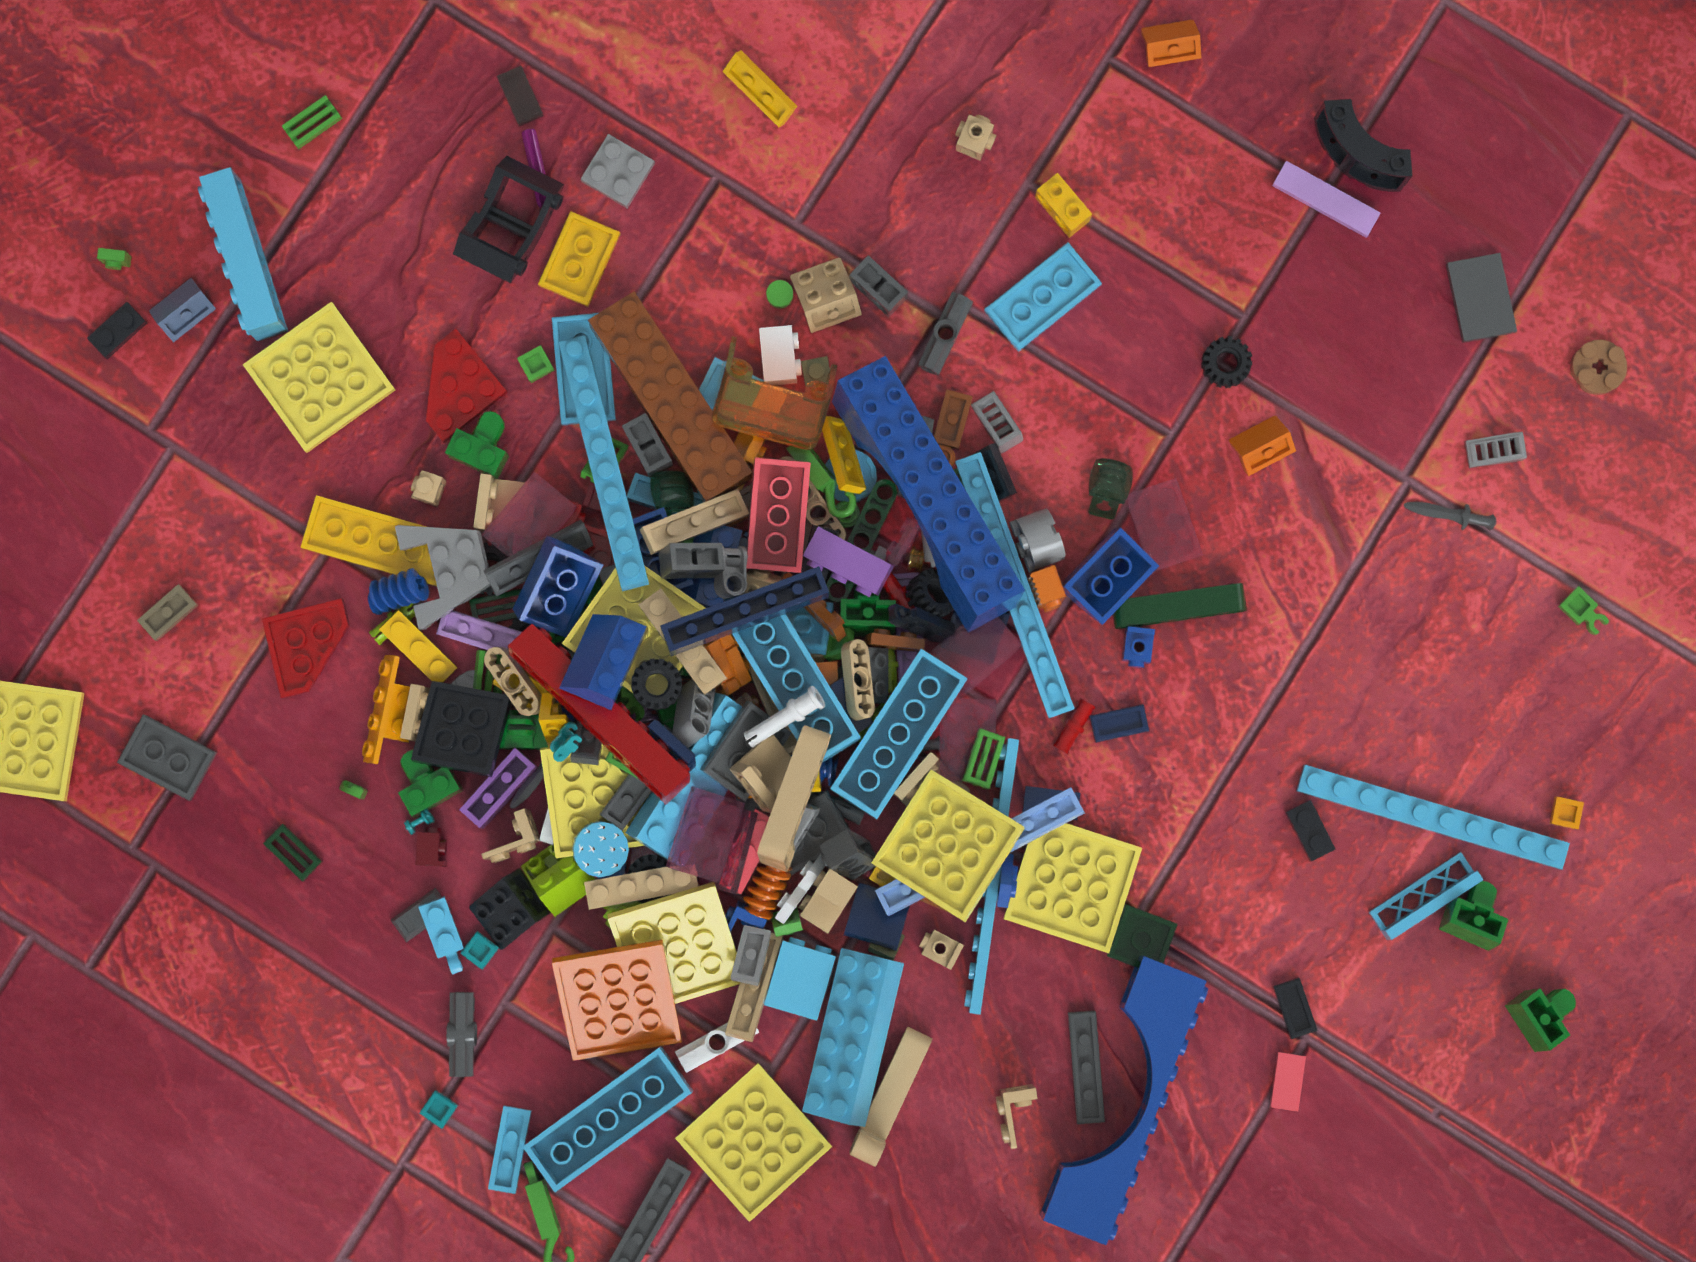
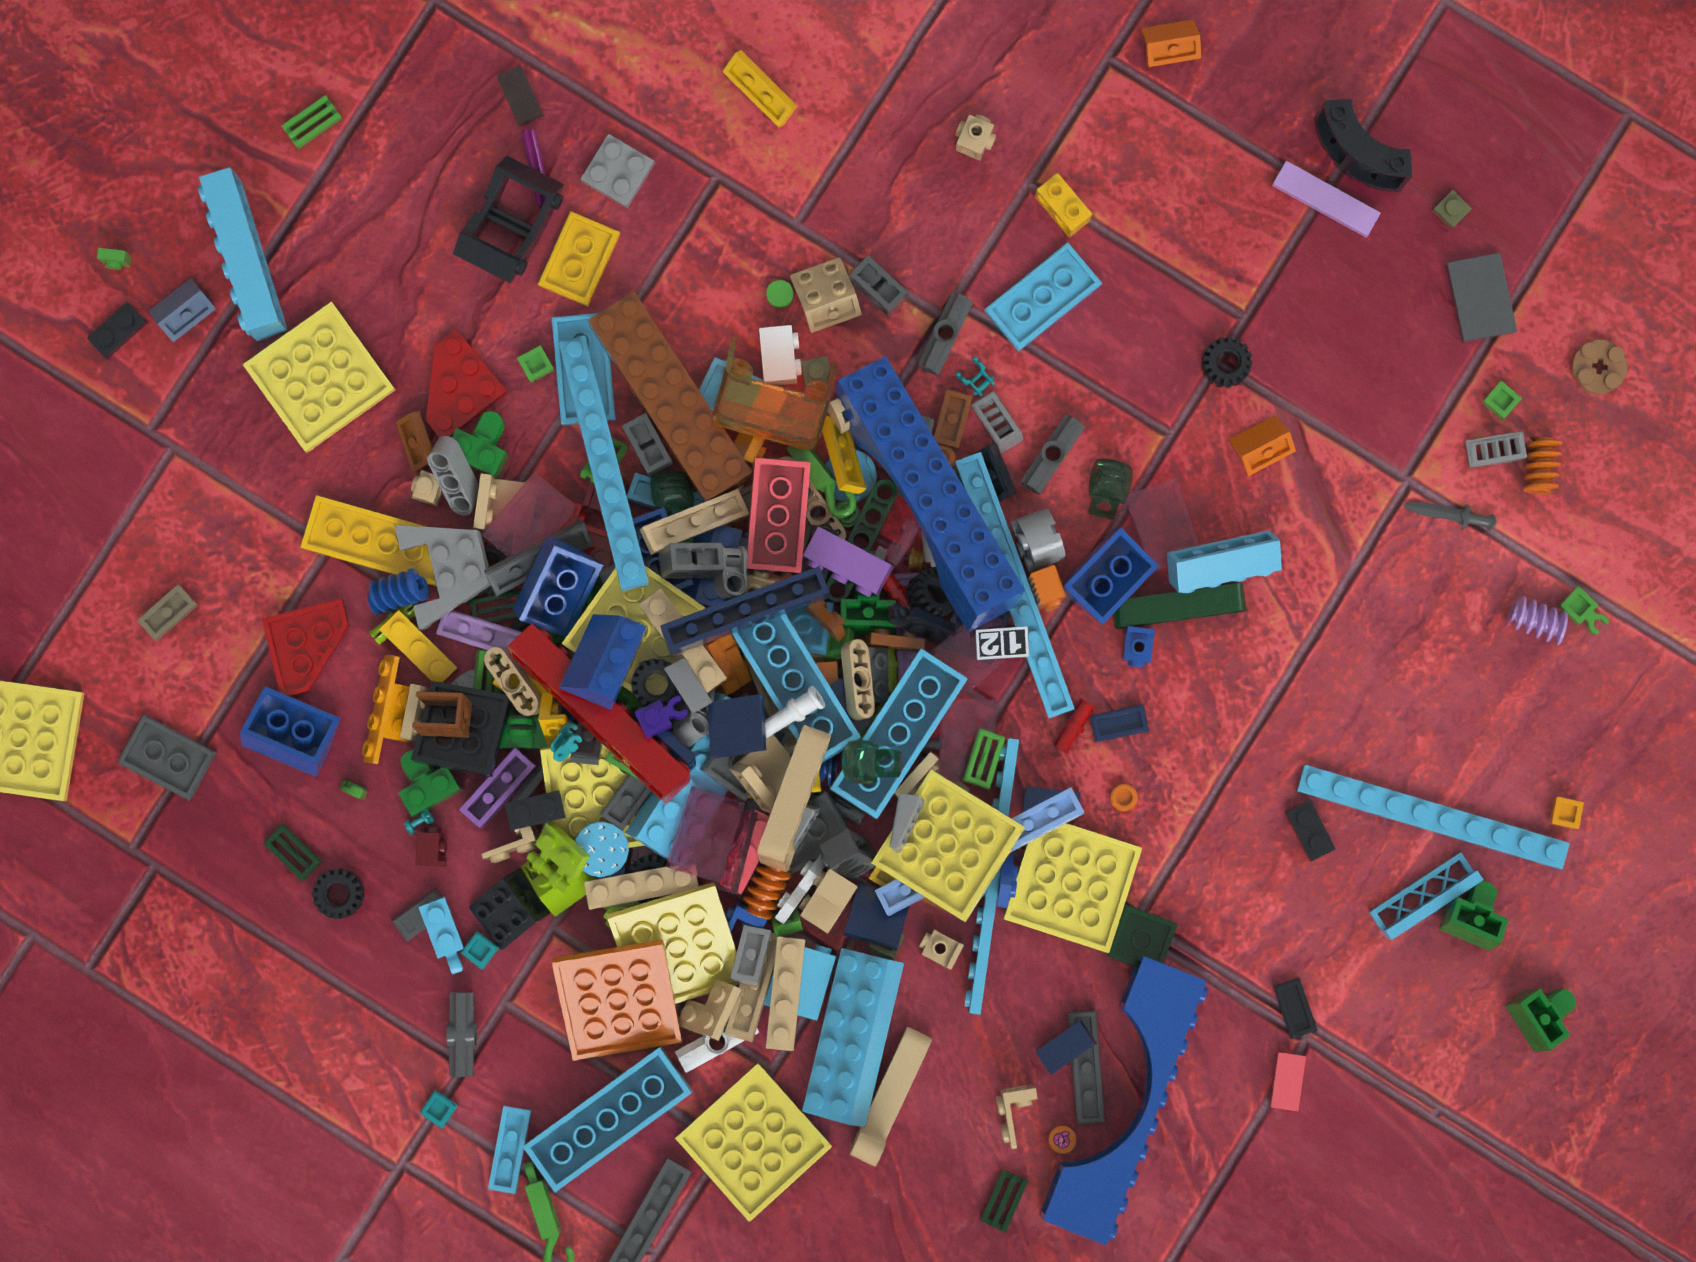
(289, 731): none -> blue slope
(354, 898): none -> black tyre
(414, 440): none -> dark orange plate
(454, 475): none -> light grey beam
(461, 725): none -> dark orange piece
(535, 810): none -> black plate
(563, 851): none -> lime plate
(657, 718): none -> dark purple plate
(688, 685): none -> light grey sticker
(713, 1016): none -> tan plate
(737, 726): none -> dark blue tile
(785, 993): none -> tan plate
(835, 411): none -> tan tile
(862, 759): none -> clear green piece
(905, 817): none -> light grey slope
(977, 390): none -> teal piece
(995, 1222): none -> dark green tile
(1002, 643): none -> sticker
(1042, 468): none -> dark grey piece
(1062, 1139): none -> orange tile
(1066, 1047): none -> dark blue tile
(1123, 797): none -> orange tile
(1224, 561): none -> medium azure brick
(1451, 209): none -> olive plate
(1501, 400): none -> bright green plate
(1538, 618): none -> lavender piece
(1542, 465): none -> orange piece

